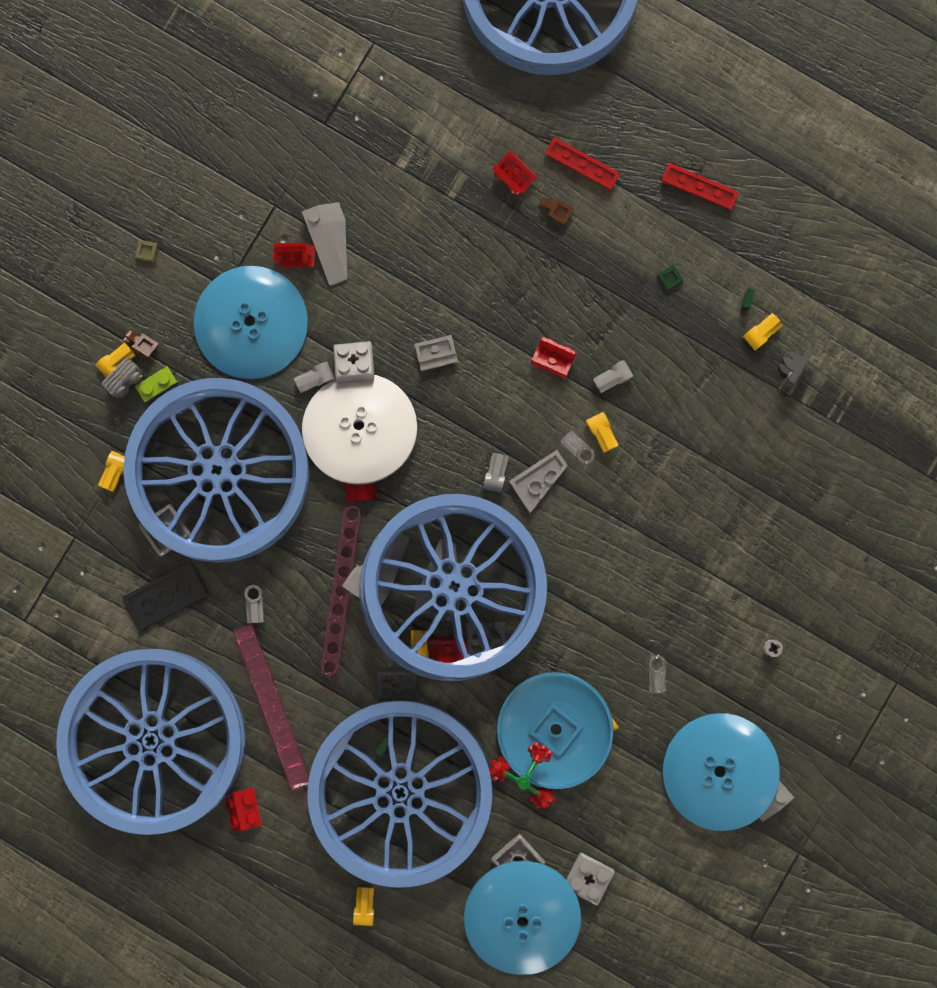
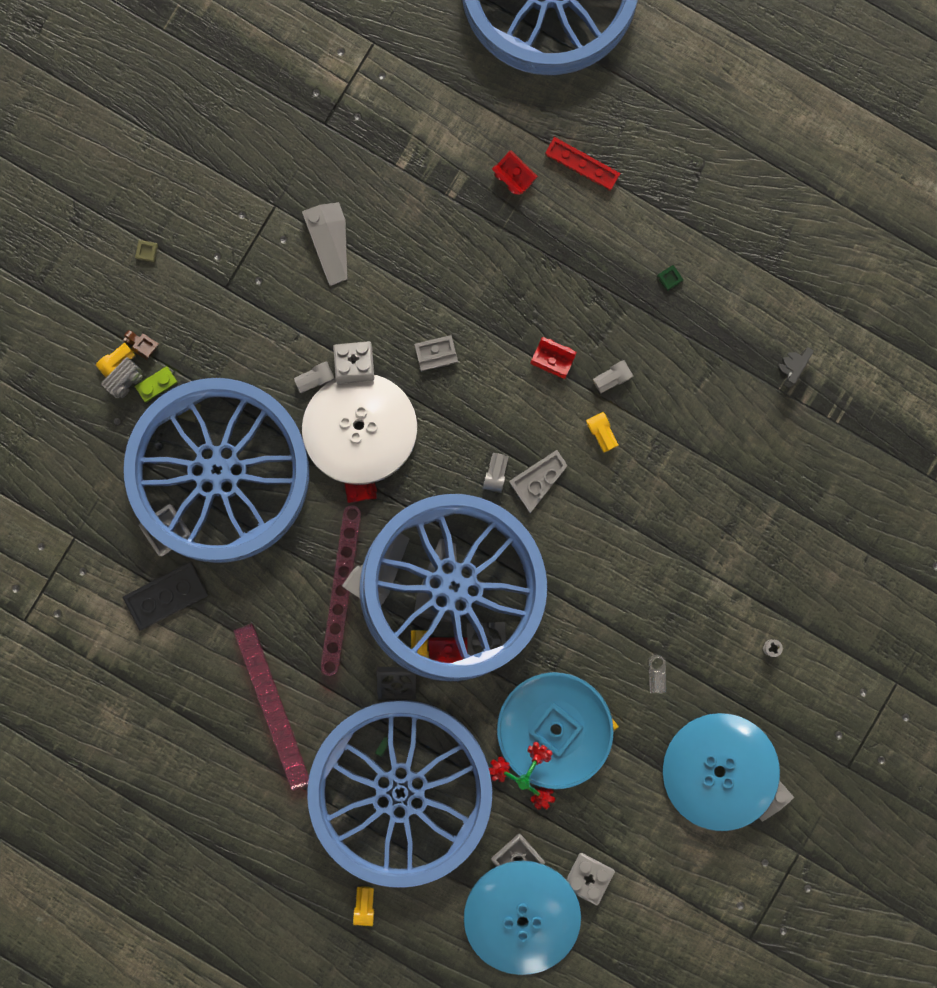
(80, 704): medium blue wheel -> none
(113, 471): yellow piece -> none
(243, 809): red bracket -> none
(254, 607): light grey piece -> none
(255, 349): dark azure dish -> none
(294, 255): red hinge -> none
(558, 211): reddish brown plate -> none
(577, 447): clear piece -> none
(699, 186): red plate -> none
(747, 300): dark green tile -> none
(759, 334): yellow piece -> none

